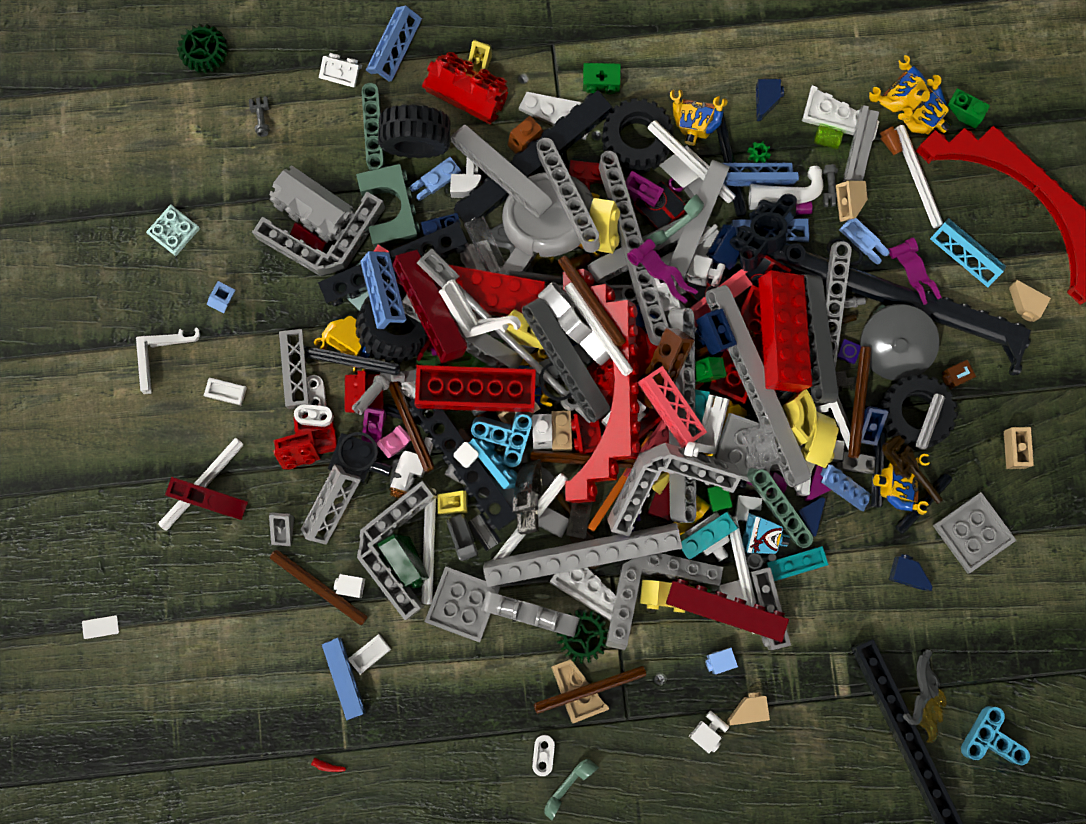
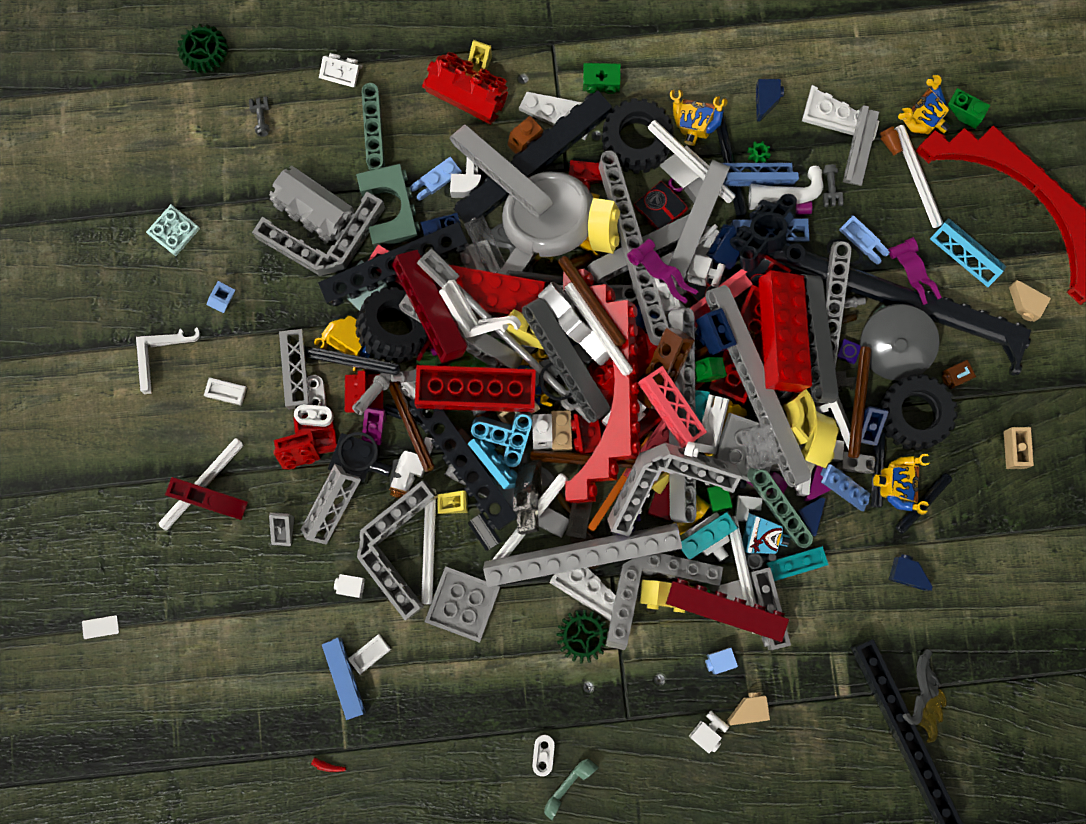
(310, 239): dark red piece -> none
(318, 587): reddish brown axle -> none
(377, 289): medium blue fence -> none
(387, 42): medium blue fence -> none
(394, 442): bright pink bracket -> none
(404, 560): dark green slope -> none
(414, 131): black tyre -> none
(462, 537): dark grey animal -> none
(466, 454): white piece -> none
(530, 614): light grey piece -> none
(570, 201): light grey beam -> none
(570, 678): tan wing -> none
(589, 689): reddish brown axle -> none
(643, 189): magenta slope -> none
(692, 208): sand green piece -> none
(828, 136): clear neon green piece -> none
(851, 199): tan slope -> none
(905, 464): dark brown piece -> none
(906, 92): torso -> none
(930, 421): light grey axle -> none
(974, 532): light grey plate -> none
(991, 738): medium azure beam -> none

